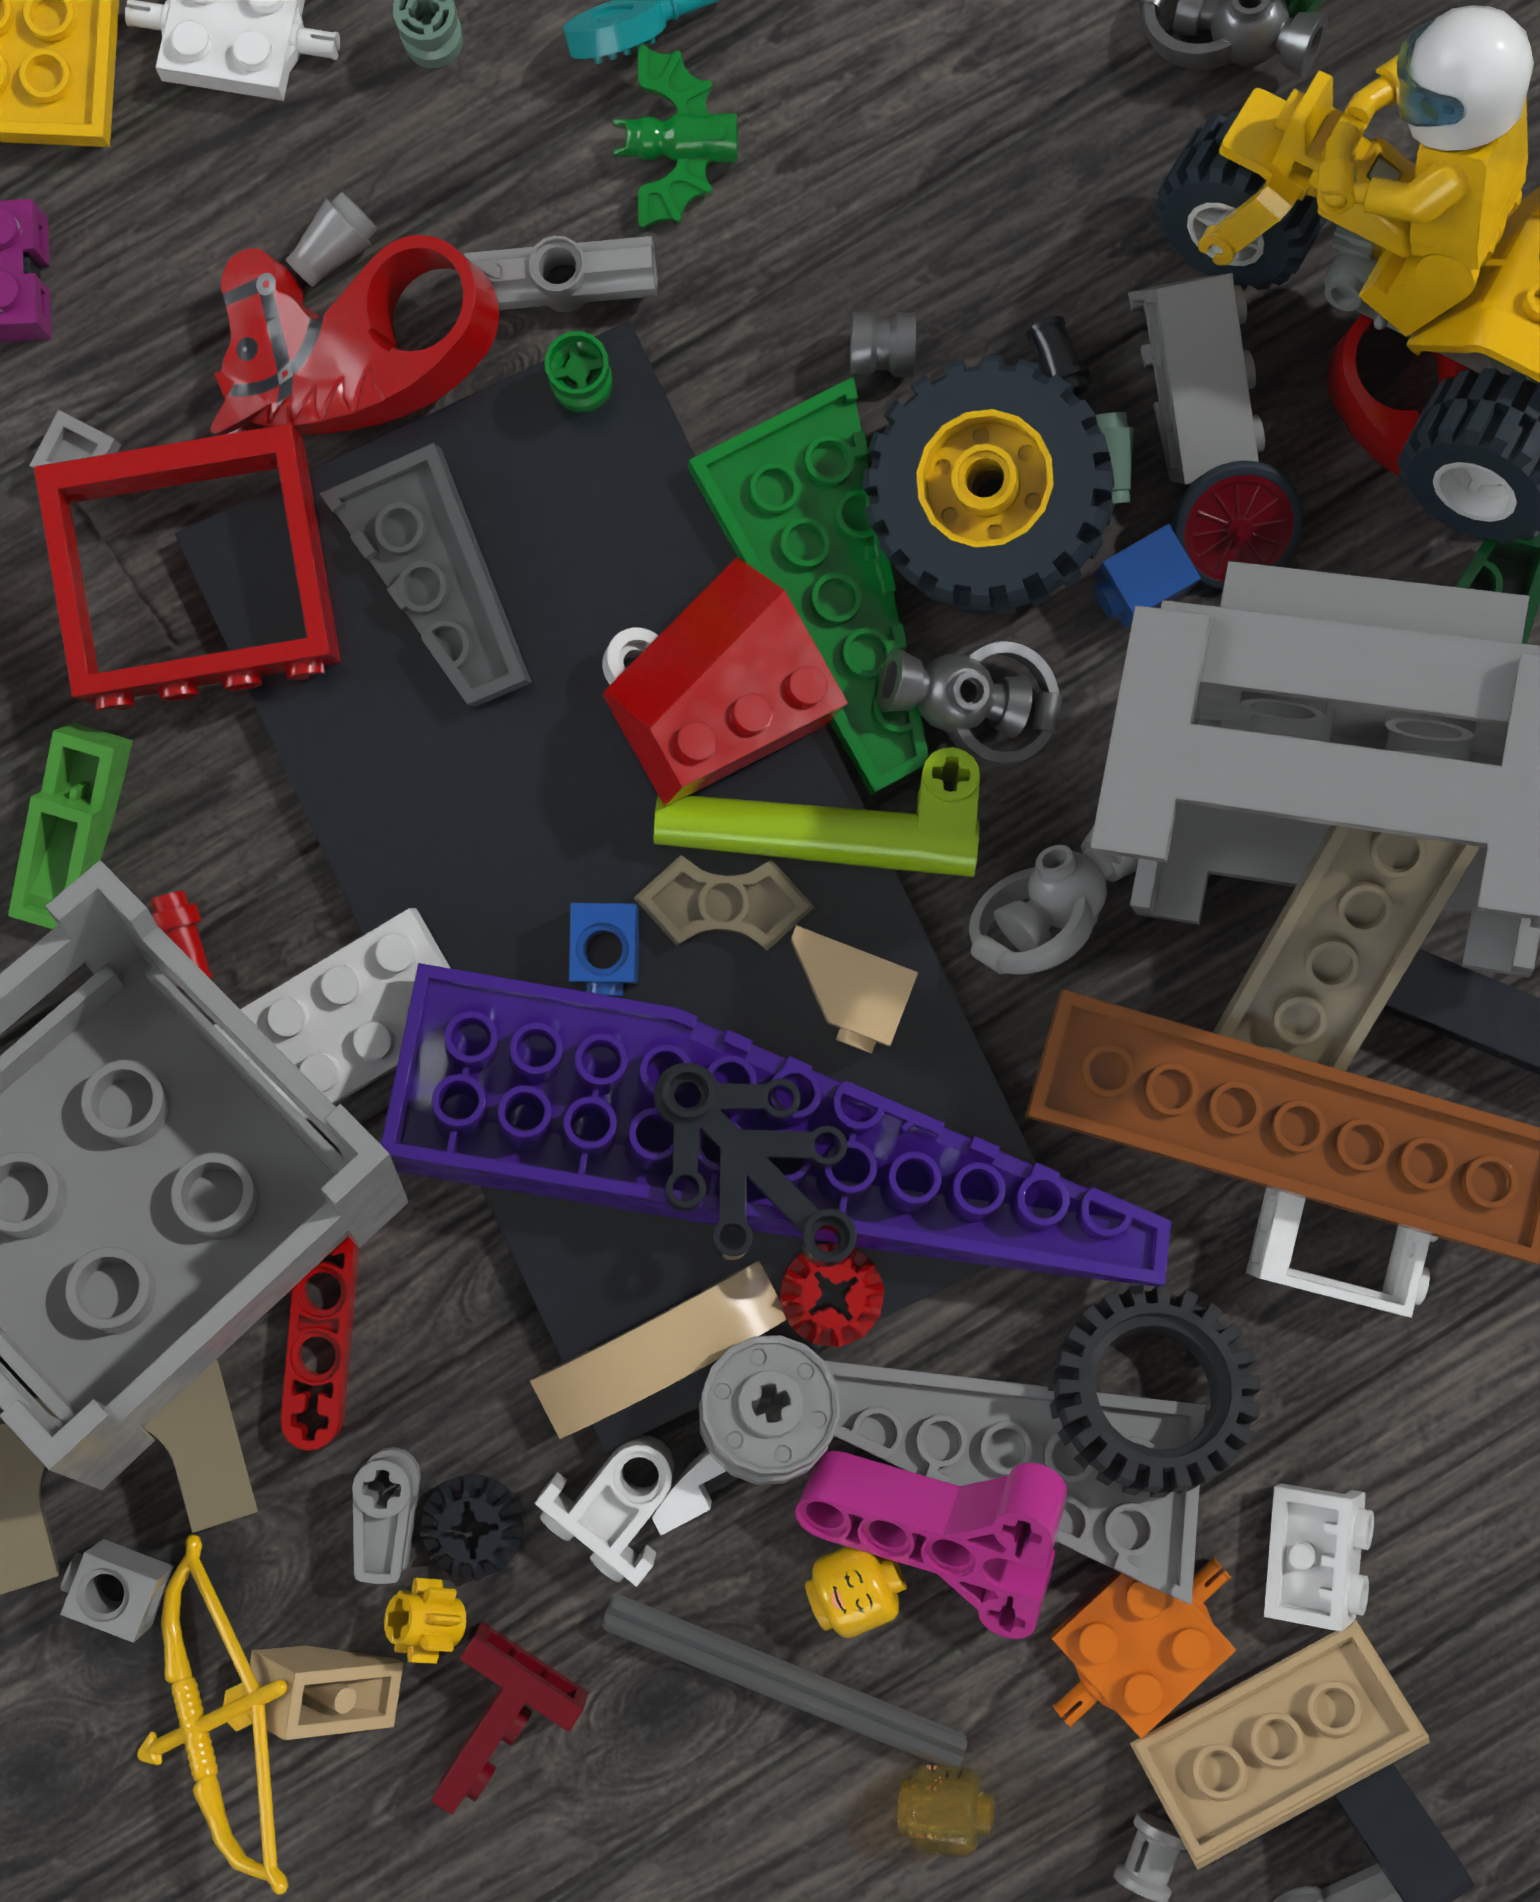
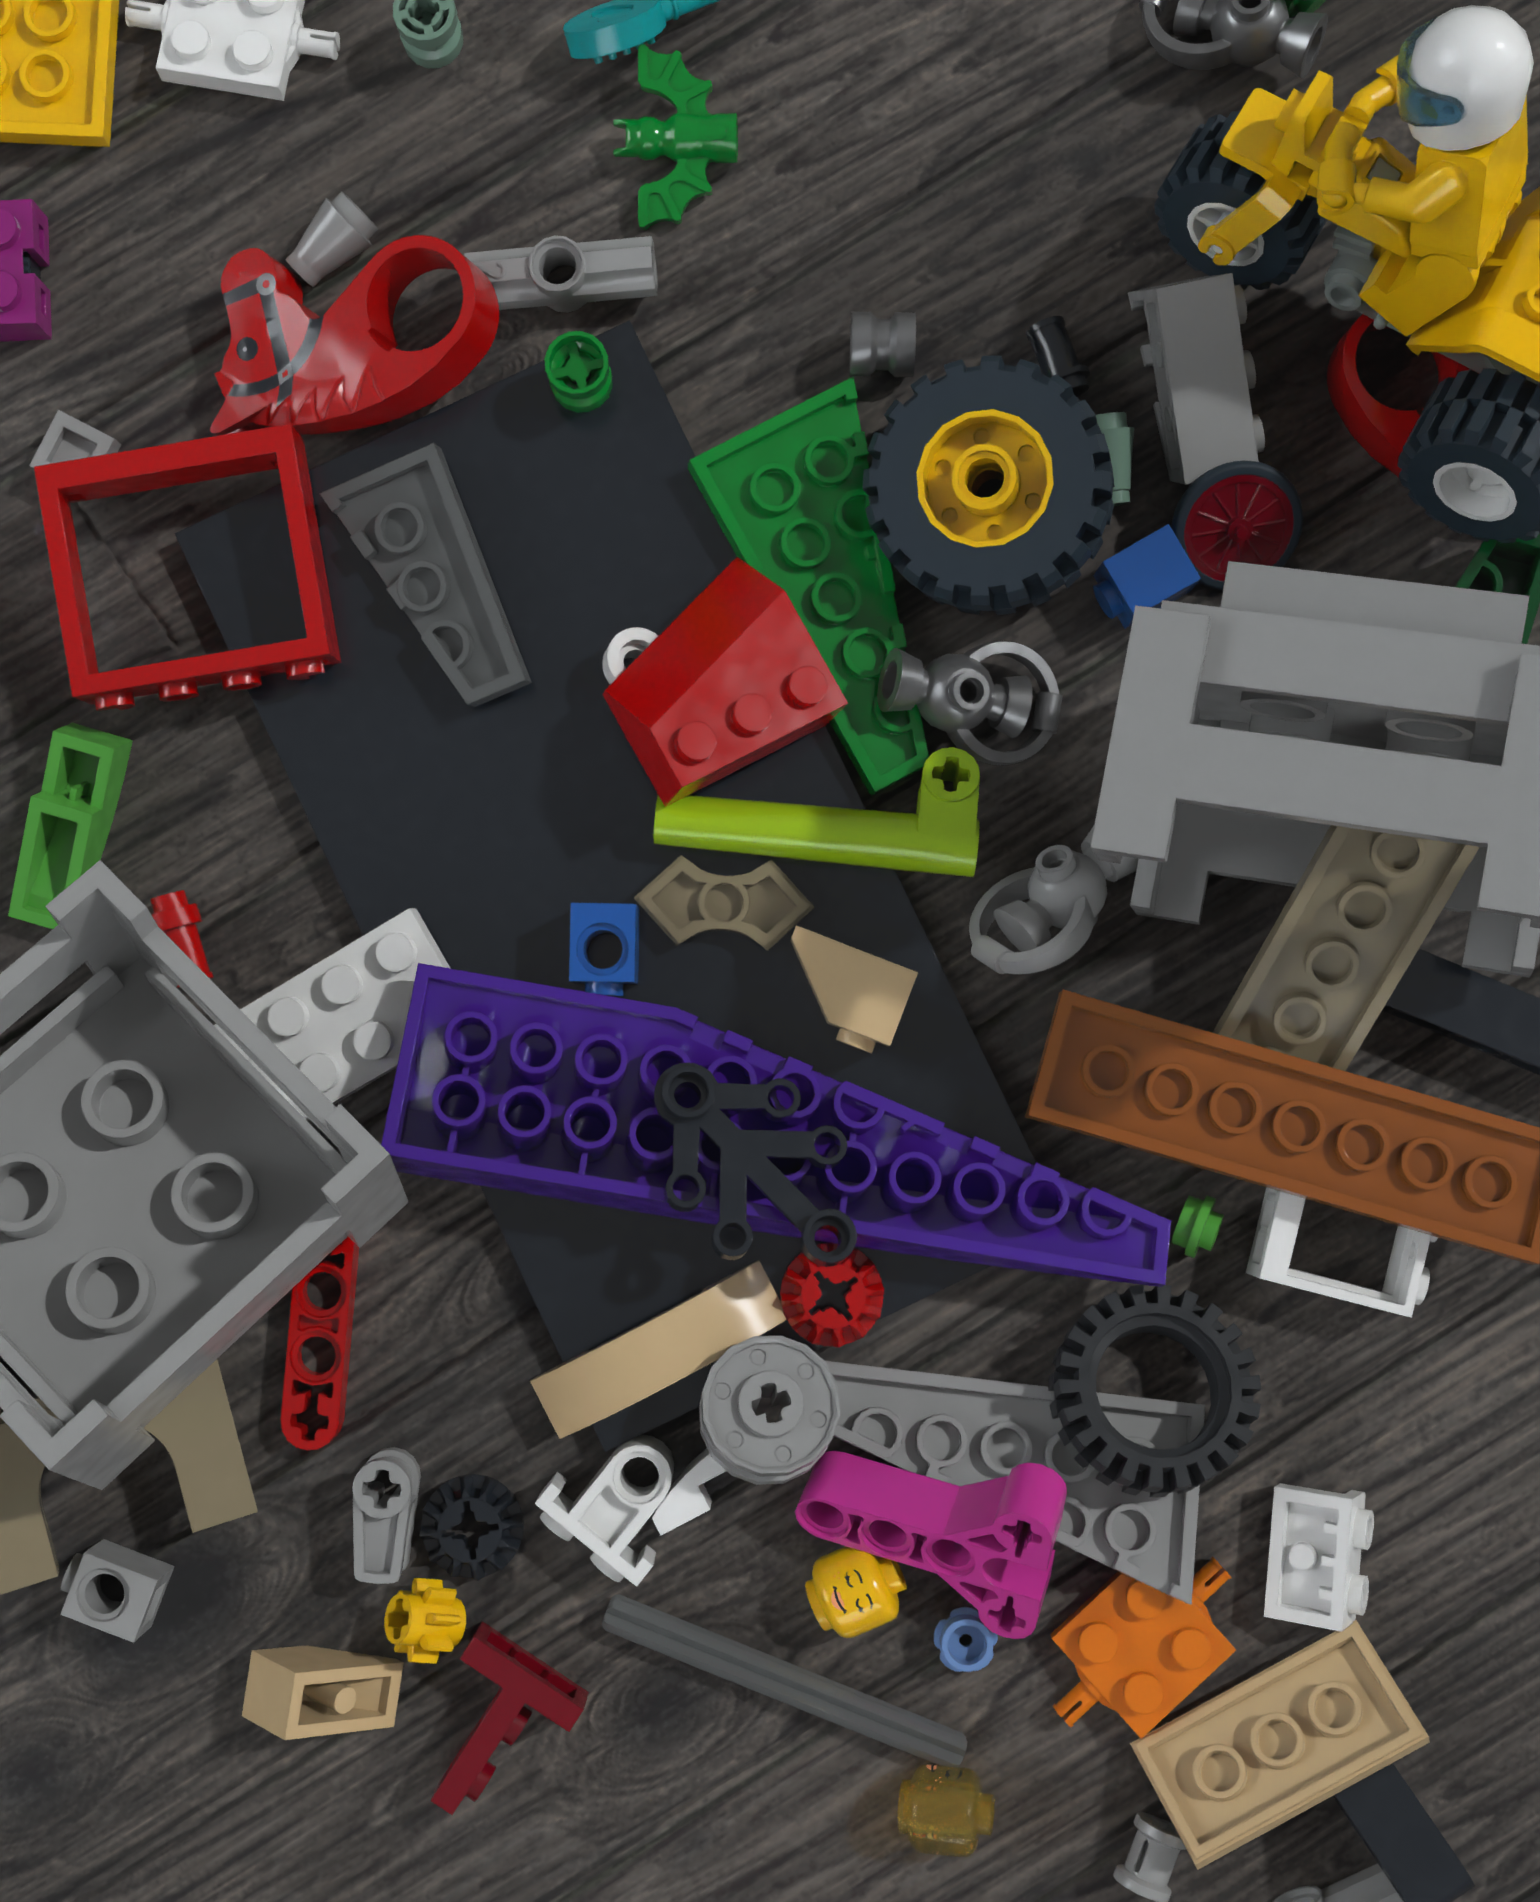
(241, 1708): yellow piece -> none
(959, 1656): none -> medium blue plate
(1197, 1225): none -> bright green plate

